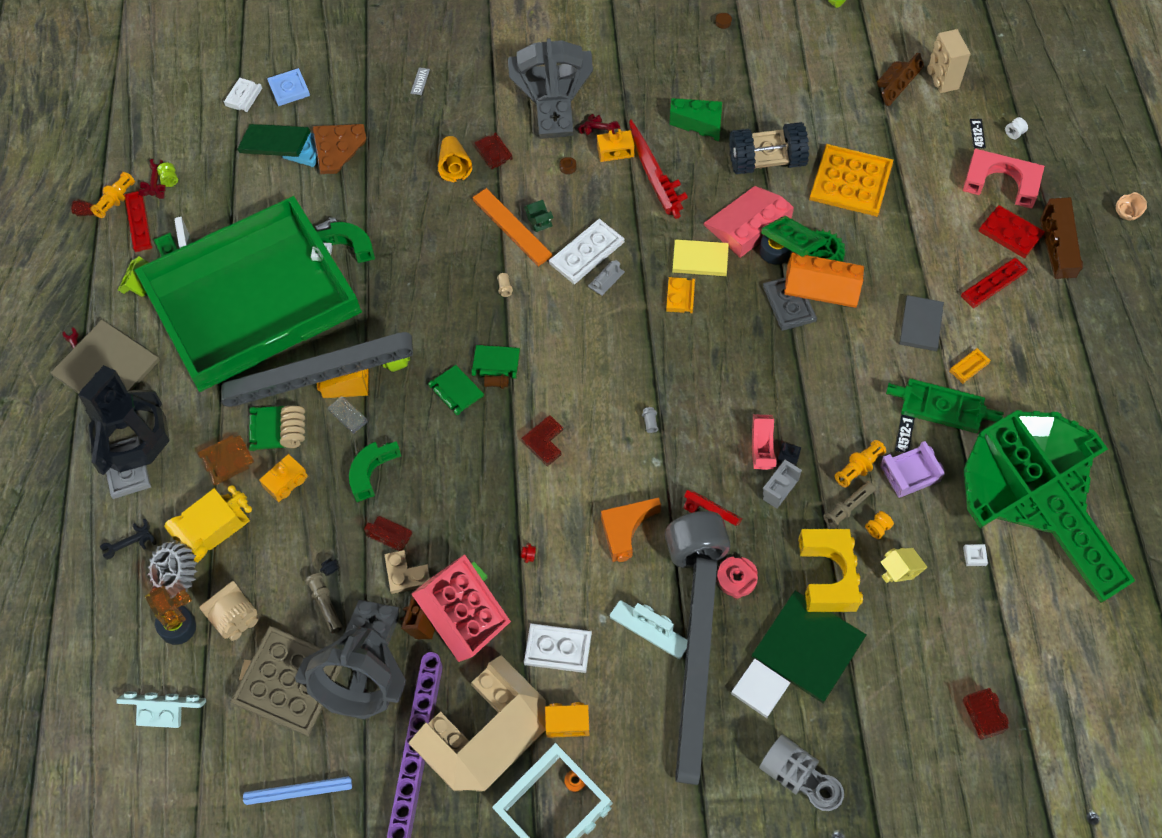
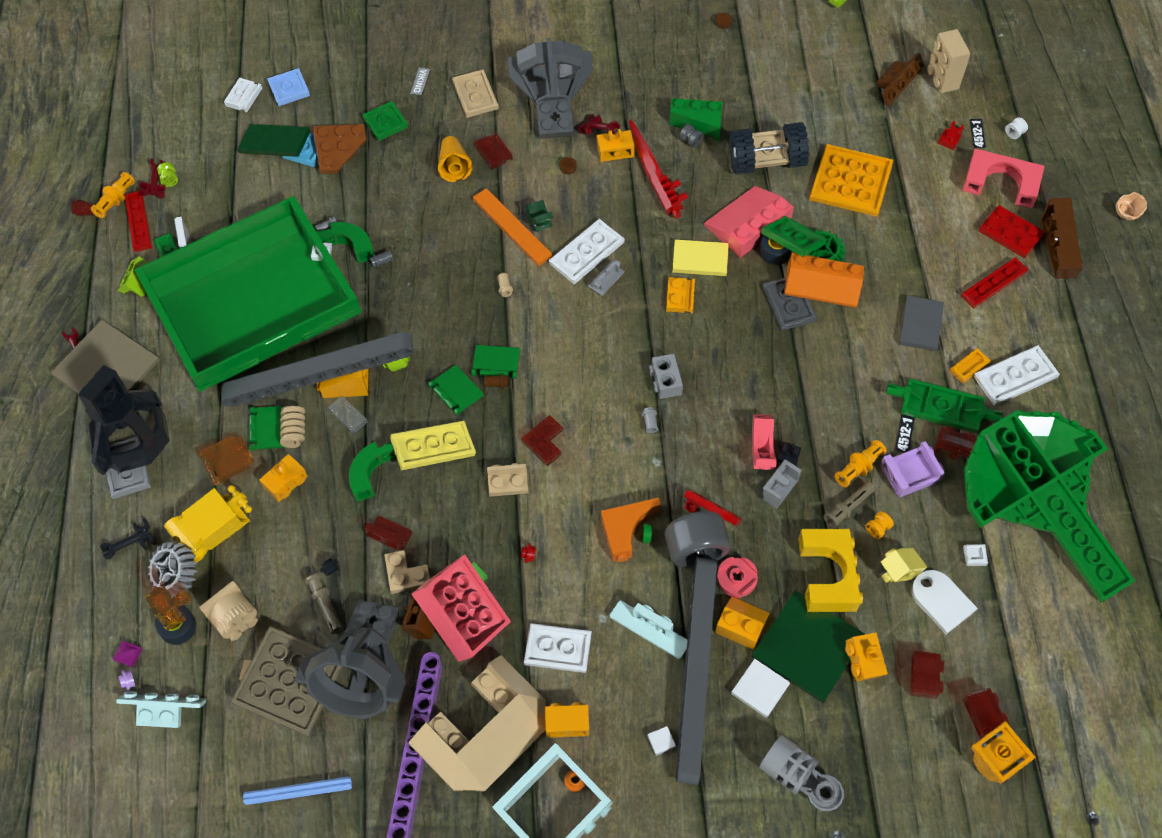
(126, 680): none -> lavender plate
(127, 654): none -> magenta tile
(380, 259): none -> dark grey pin
(385, 121): none -> green plate
(432, 445): none -> light yellow tile
(475, 93): none -> tan tile
(507, 479): none -> tan bracket
(646, 533): none -> green tile
(661, 741): none -> white tile
(669, 375): none -> light grey brick
(690, 135): none -> dark grey wheel
(742, 622): none -> light orange slope
(866, 657): none -> light orange brick
(926, 675): none -> clear red brick
(942, 601): none -> white tile
(951, 136): none -> red plate
(954, 442): none -> clear red window
(1001, 754): none -> light orange piece
(1016, 375): none -> white tile

